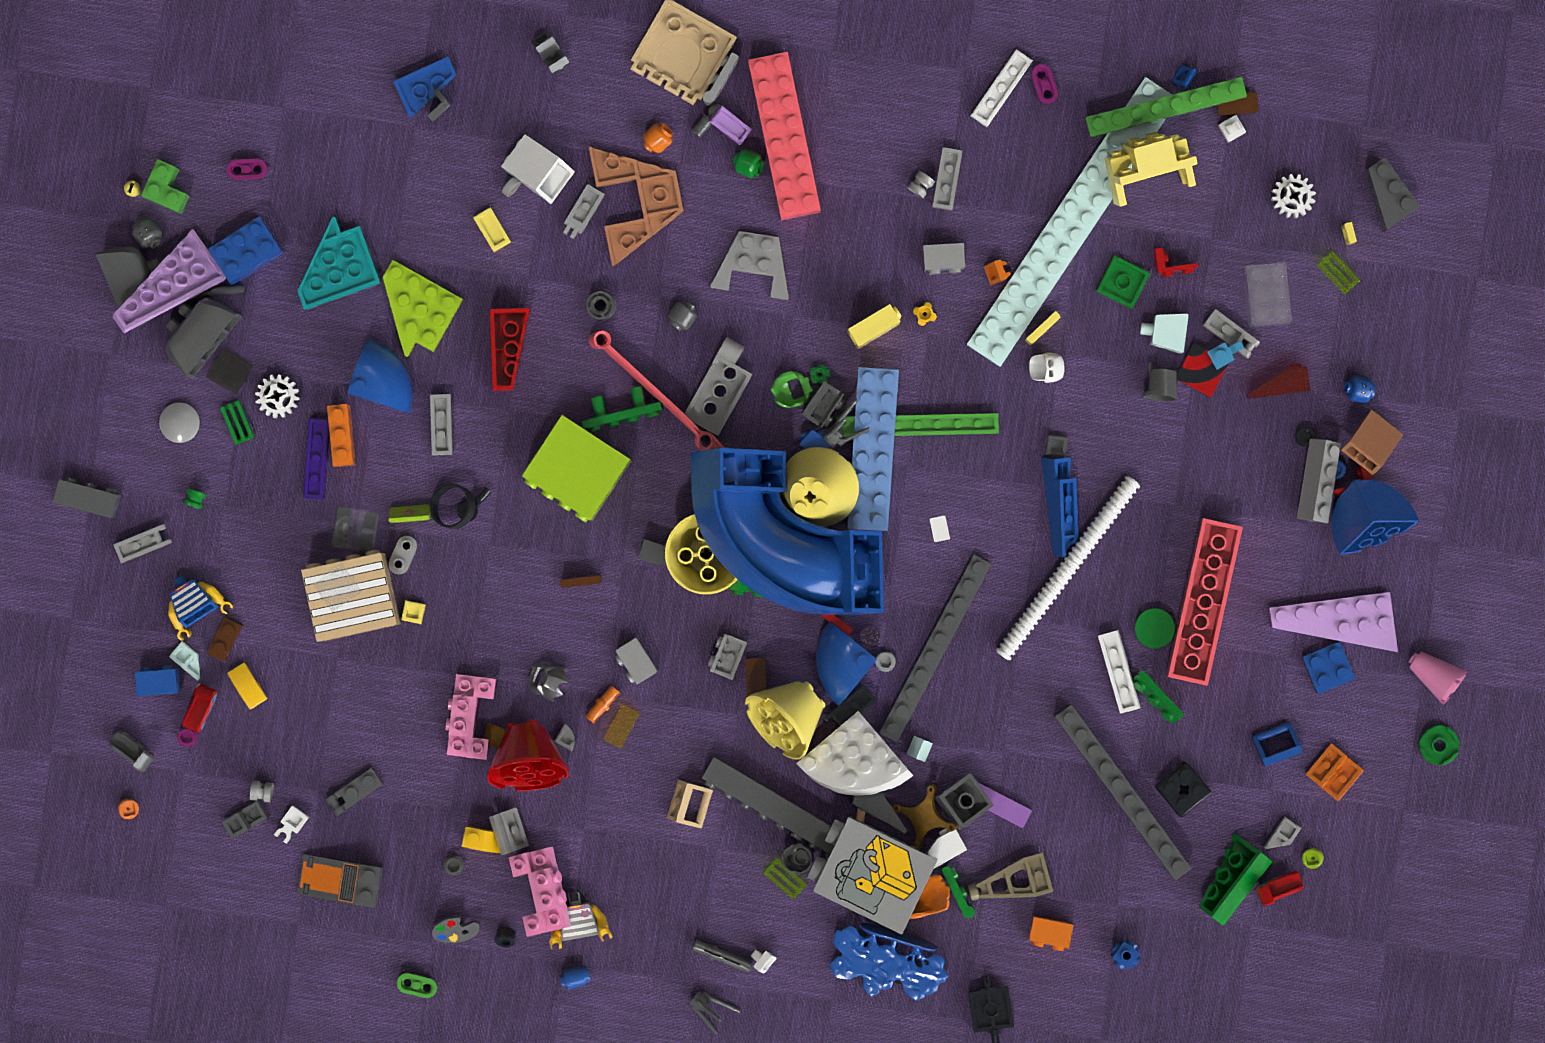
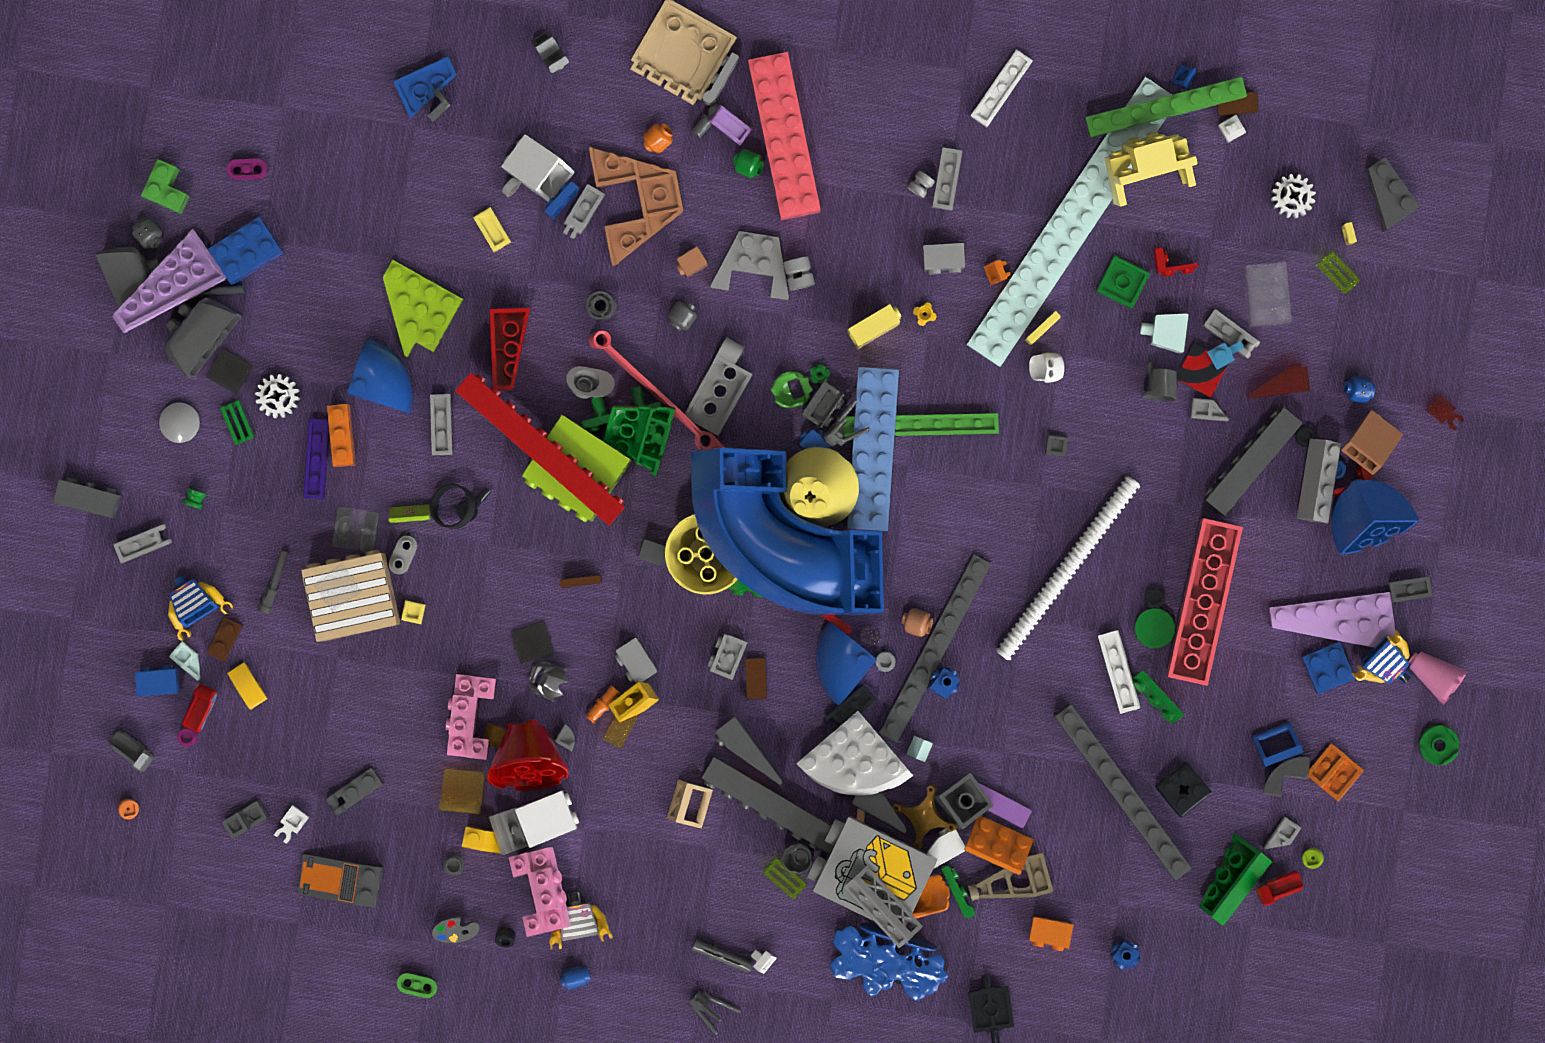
(135, 190): light yellow hinge -> none
(261, 791): light grey wheel -> none
(270, 592): none -> dark grey pin
(338, 267): teal wing -> none
(462, 791): none -> clear yellow bracket
(532, 642): none -> clear smoke piece
(540, 449): none -> red brick
(547, 818): none -> white slope
(567, 193): none -> blue plate
(589, 382): none -> light grey piece
(633, 701): none -> yellow slope
(640, 433): none -> green wedge
(691, 262): none -> nougat brick
(738, 740): none -> dark grey slope
(786, 716): light yellow cone -> none
(798, 266): none -> light grey wheel
(880, 909): none -> light grey fence
(917, 622): none -> nougat head
(937, 685): none -> blue brick
(939, 528): white sticker -> none
(998, 844): none -> orange plate
(1044, 84): magenta plate -> none
(1061, 503): blue wedge -> none
(1154, 598): none -> black tile
(1207, 410): none -> light grey tile
(1253, 461): none -> dark grey brick
(1294, 768): none -> dark grey brick
(1386, 661): none -> torso
(1410, 589): none -> dark grey plate
(1442, 411): none -> clear red plate

